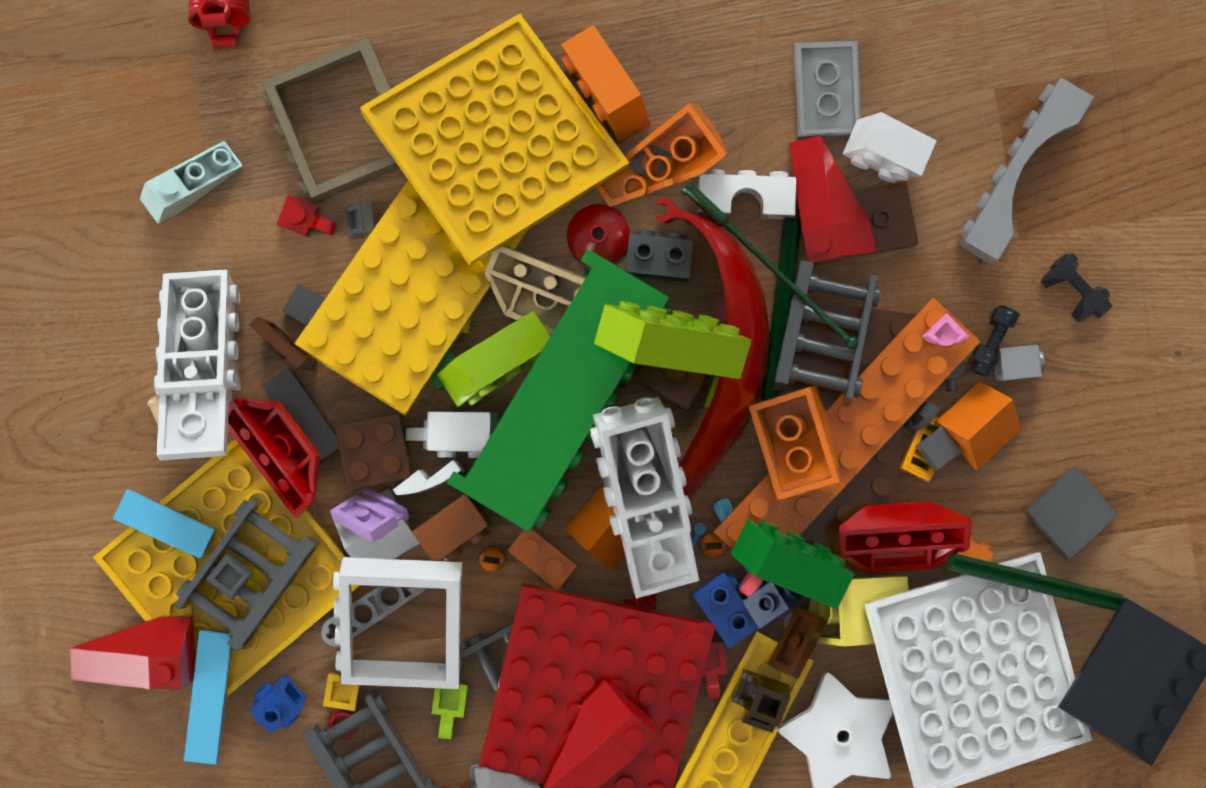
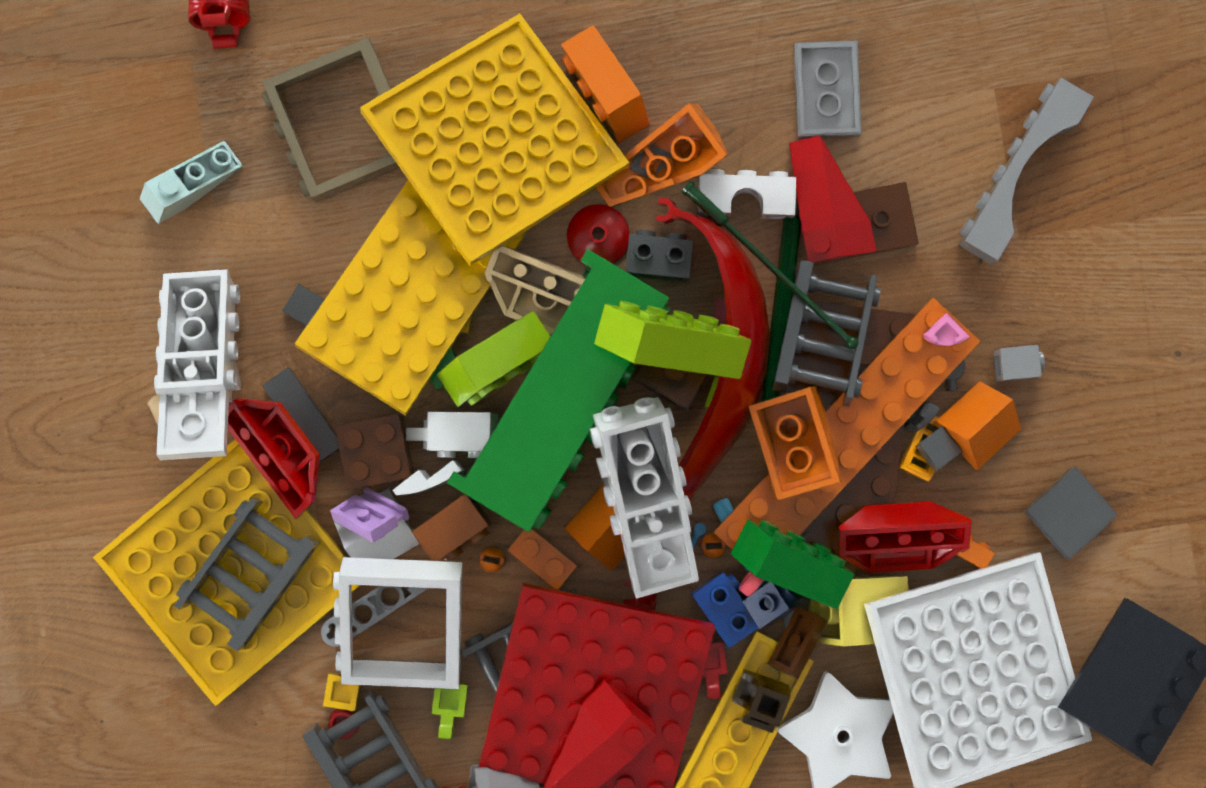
(141, 656): red wedge -> none
(164, 523): medium azure tile -> none
(208, 697): medium azure tile -> none
(230, 576): dark grey tile -> none
(278, 704): blue brick -> none
(282, 344): reddish brown plate -> none
(302, 218): red plate -> none
(360, 219): dark grey tile -> none
(888, 148): white brick -> none
(984, 356): black piece -> none
(1034, 582): dark green axle -> none
(1093, 300): black piece -> none

